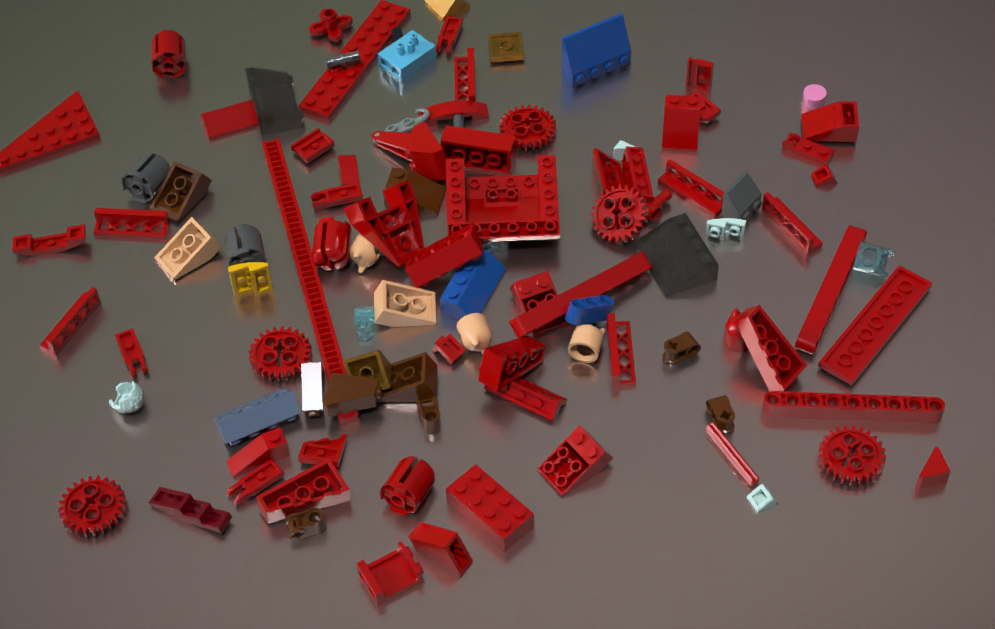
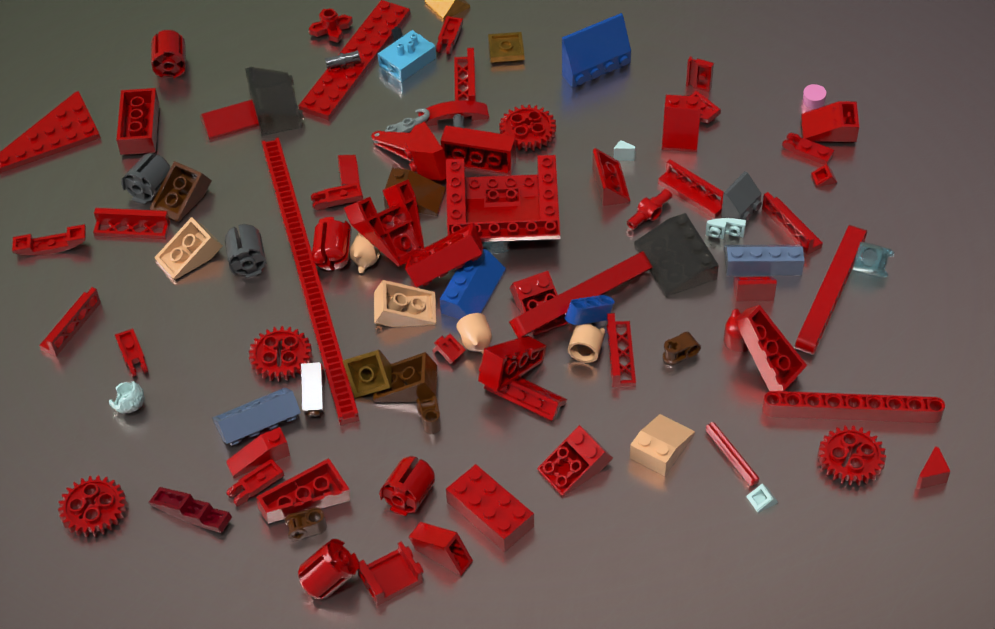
(137, 121): none -> red brick
(250, 277): yellow slope -> none
(312, 145): red plate -> none
(320, 450): red wing -> none
(327, 569): none -> red cylinder
(350, 394): reddish brown slope -> none
(364, 322): clear light blue piece -> none
(604, 215): red gear -> none
(636, 171): red fence -> none
(660, 444): none -> light nougat slope
(721, 413): reddish brown piece -> none
(755, 288): none -> red slope
(764, 260): none -> sand blue slope
(875, 325): red plate -> none

